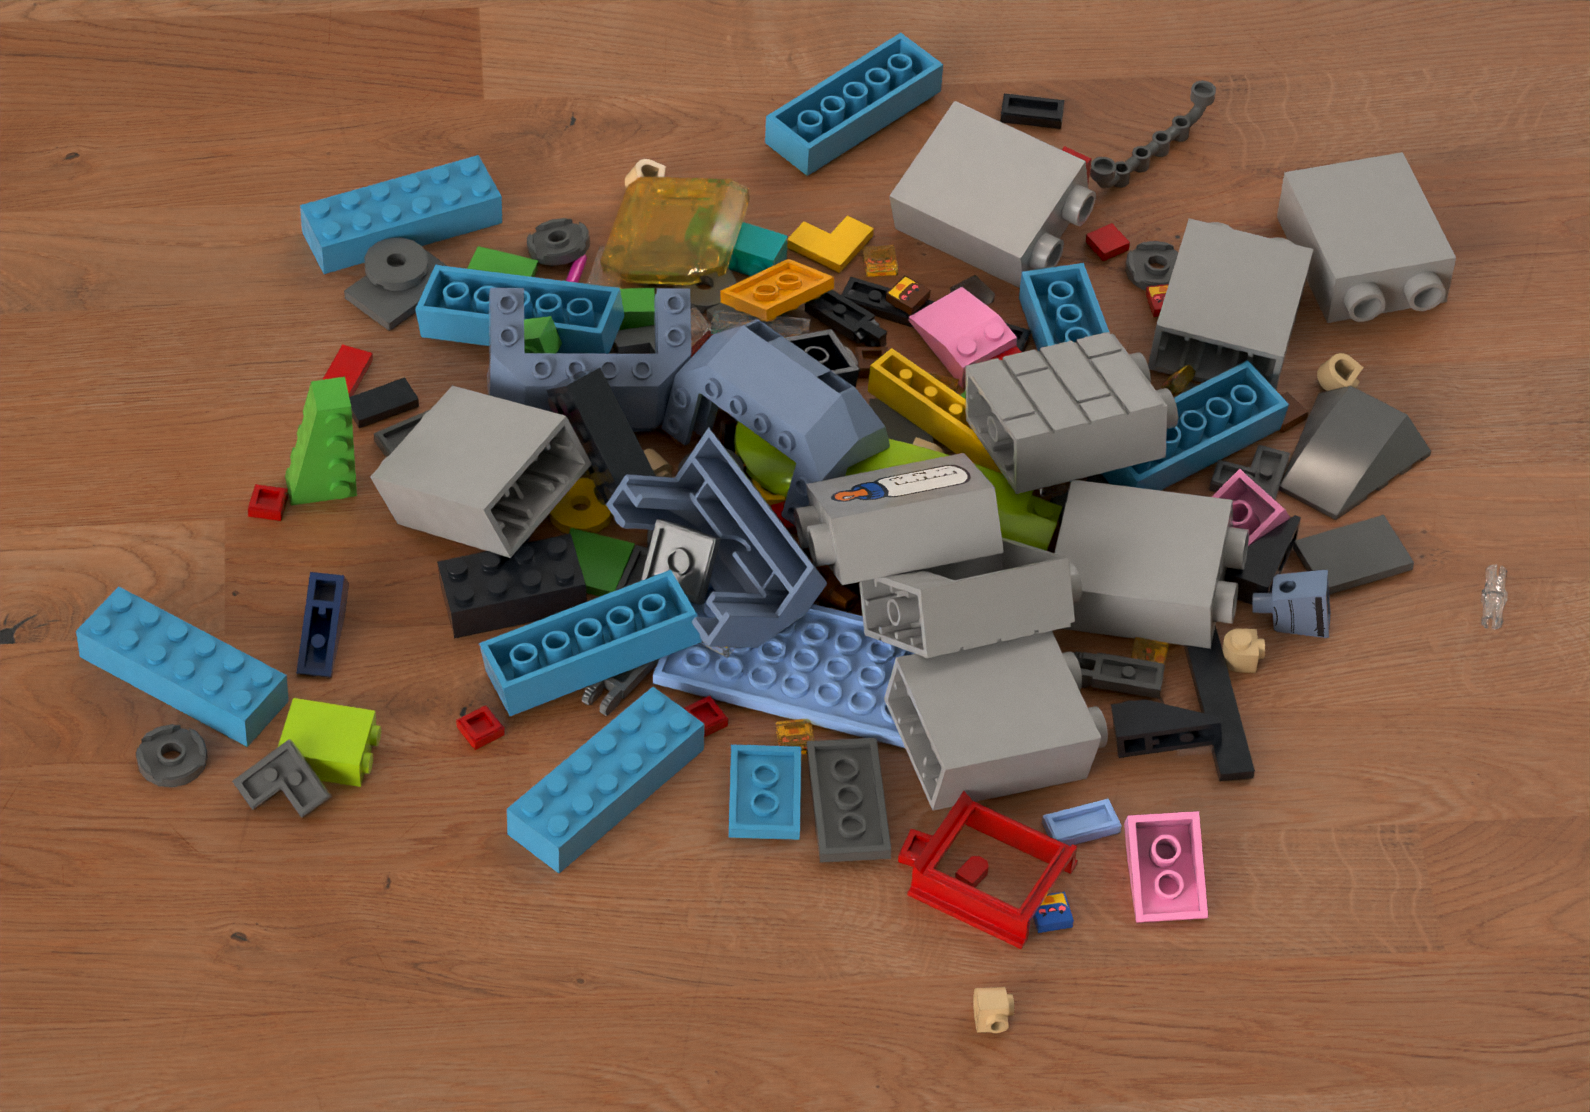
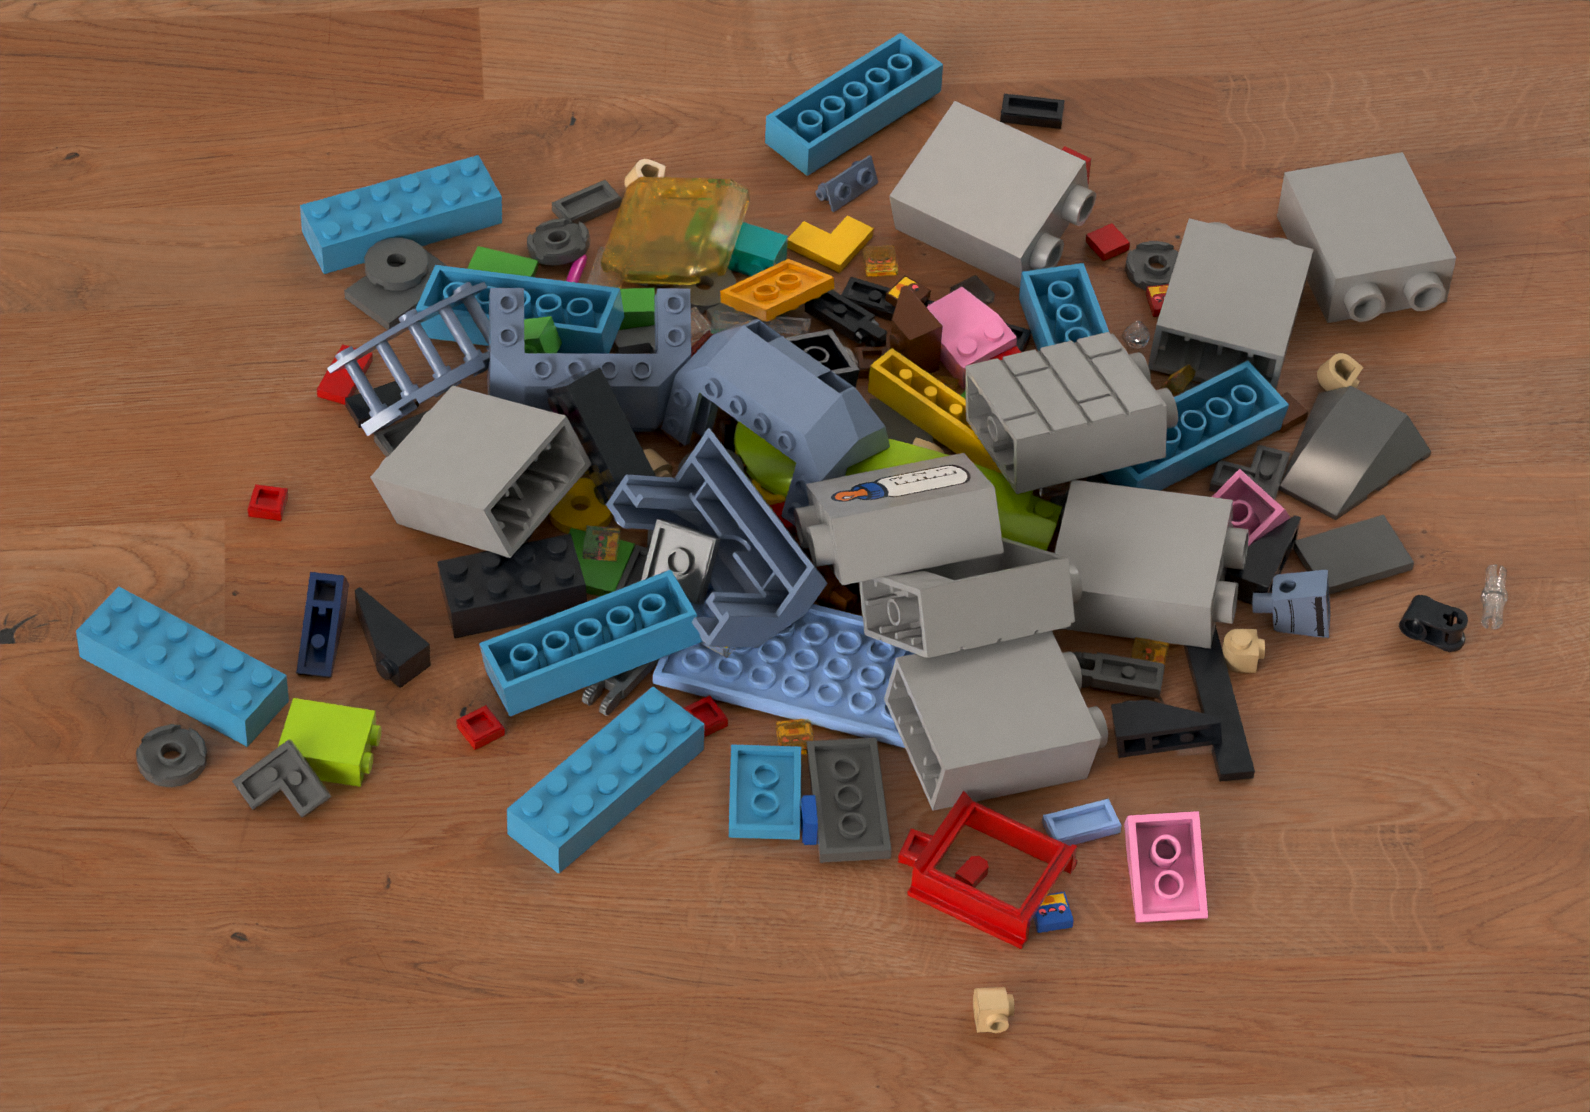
(324, 452): bright green wedge -> none
(393, 645): none -> black slope
(444, 376): none -> sand blue fence
(587, 203): none -> dark grey tile
(601, 543): none -> clear tile
(808, 820): none -> blue tile
(848, 184): none -> sand blue hinge
(916, 332): none -> reddish brown slope
(1117, 174): dark grey bar -> none
(1136, 335): none -> clear hinge
(1432, 622): none -> black piece

